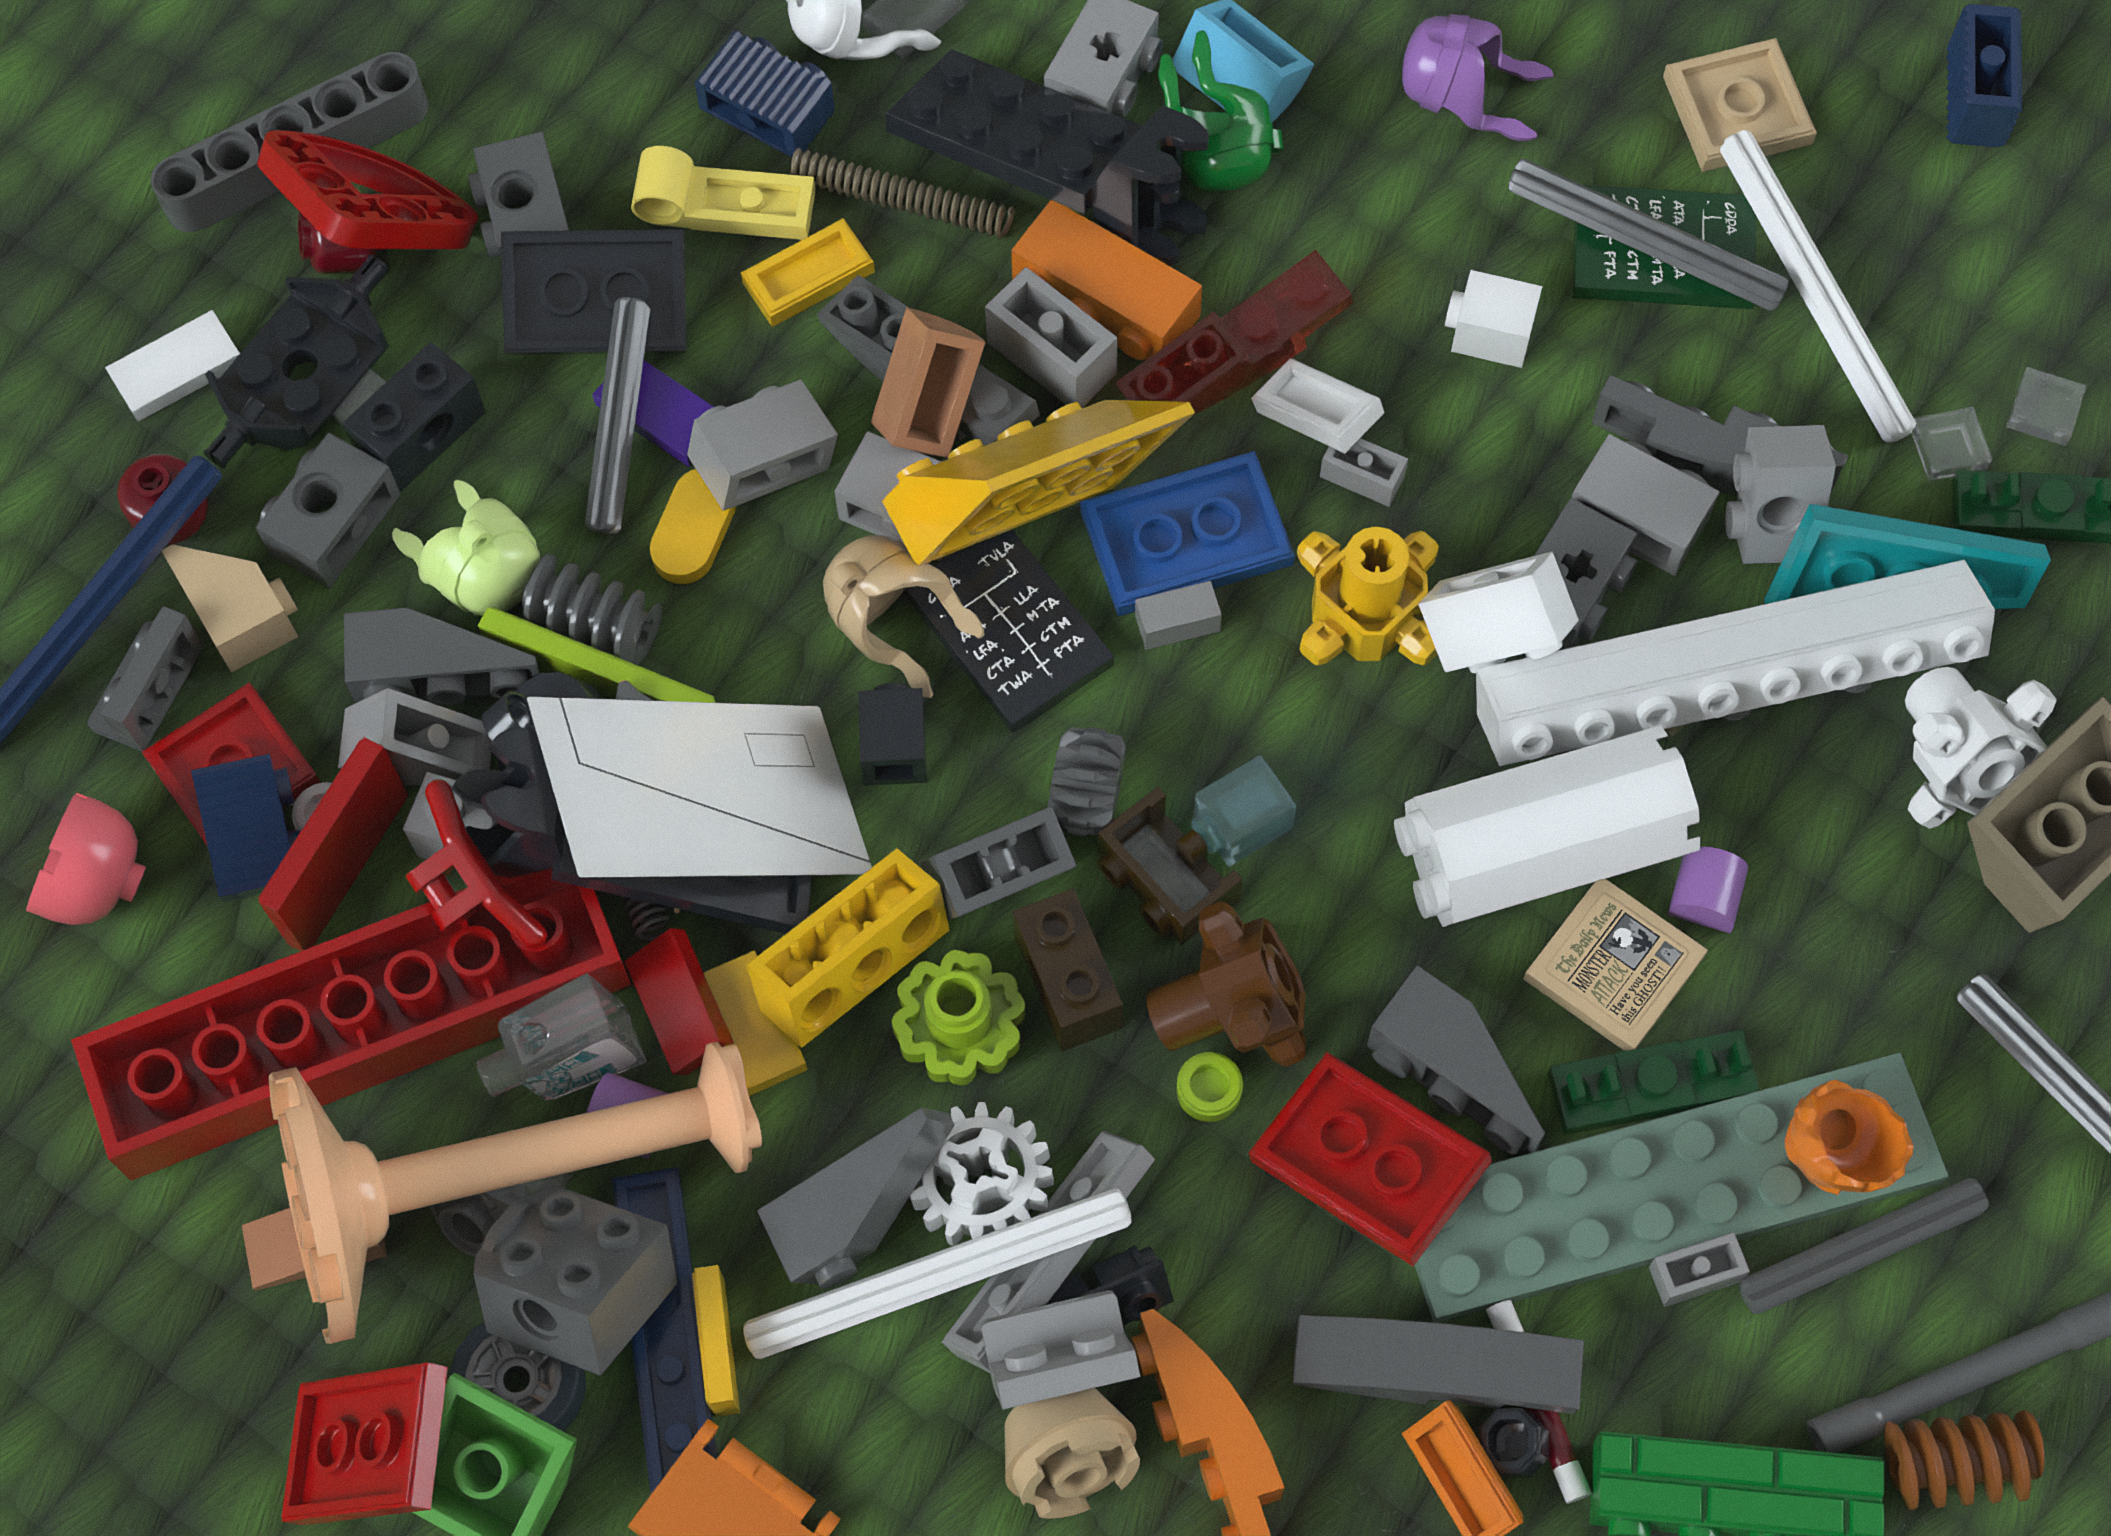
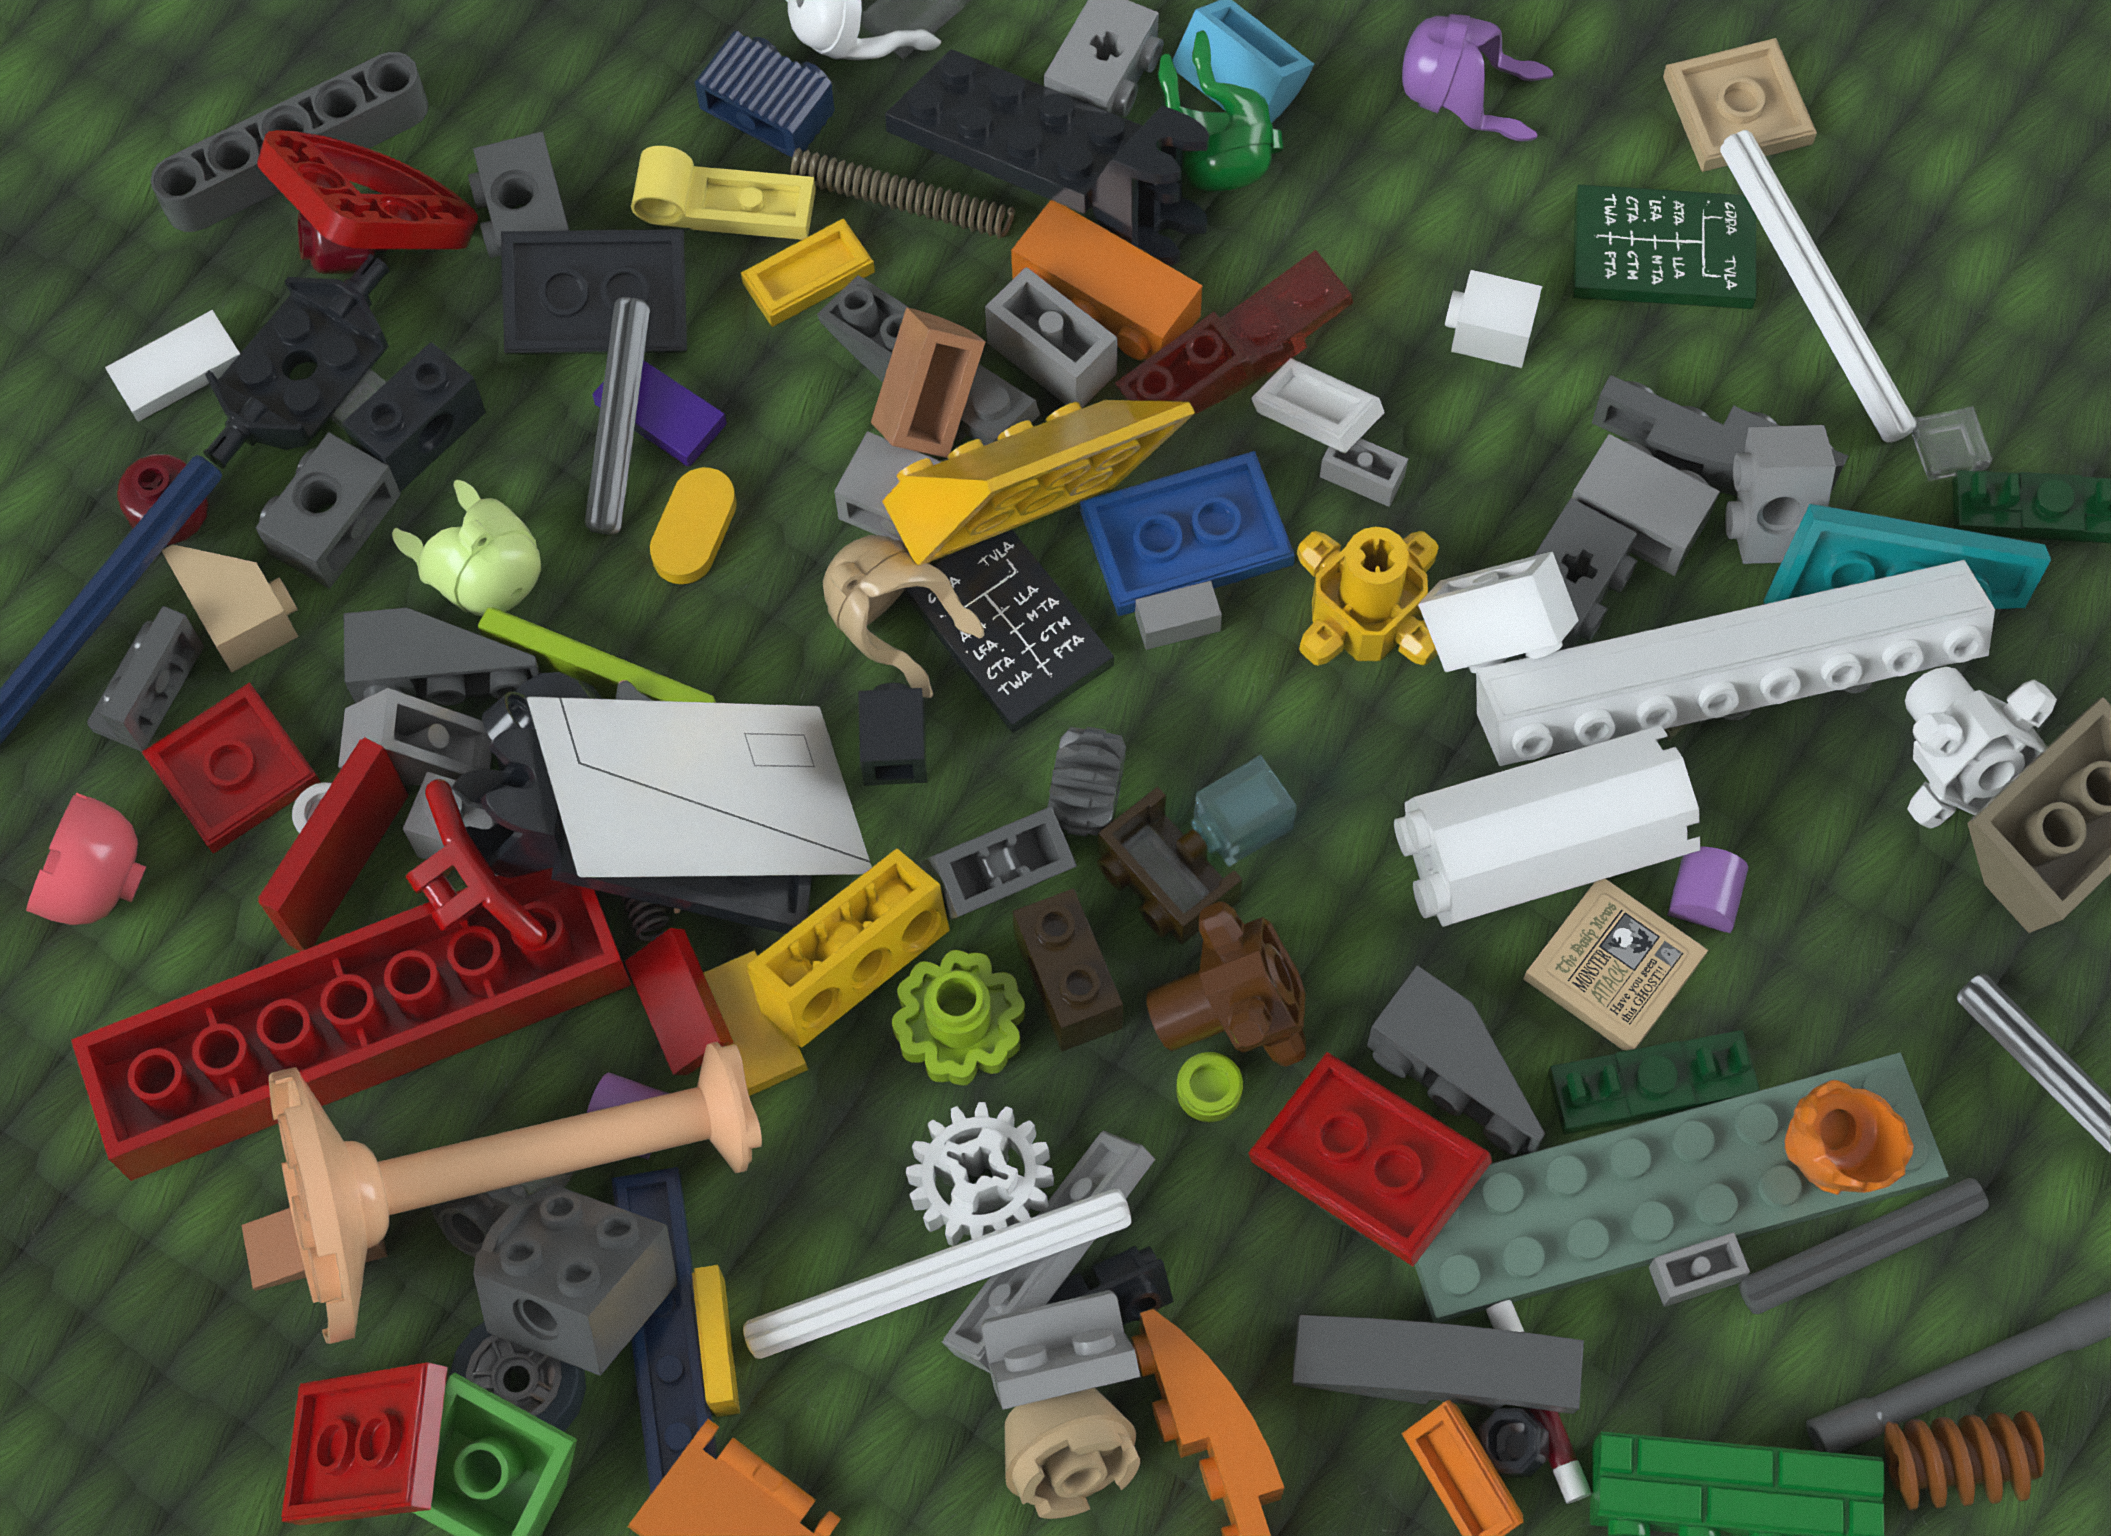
(244, 822): dark blue brick -> none
(563, 1042): clear torso -> none
(589, 615): dark grey piece -> none
(761, 444): light grey brick -> none
(852, 1203): dark grey slope -> none
(1648, 234): dark grey axle -> none
(1984, 75): dark blue brick -> none
(2046, 406): clear tile -> none

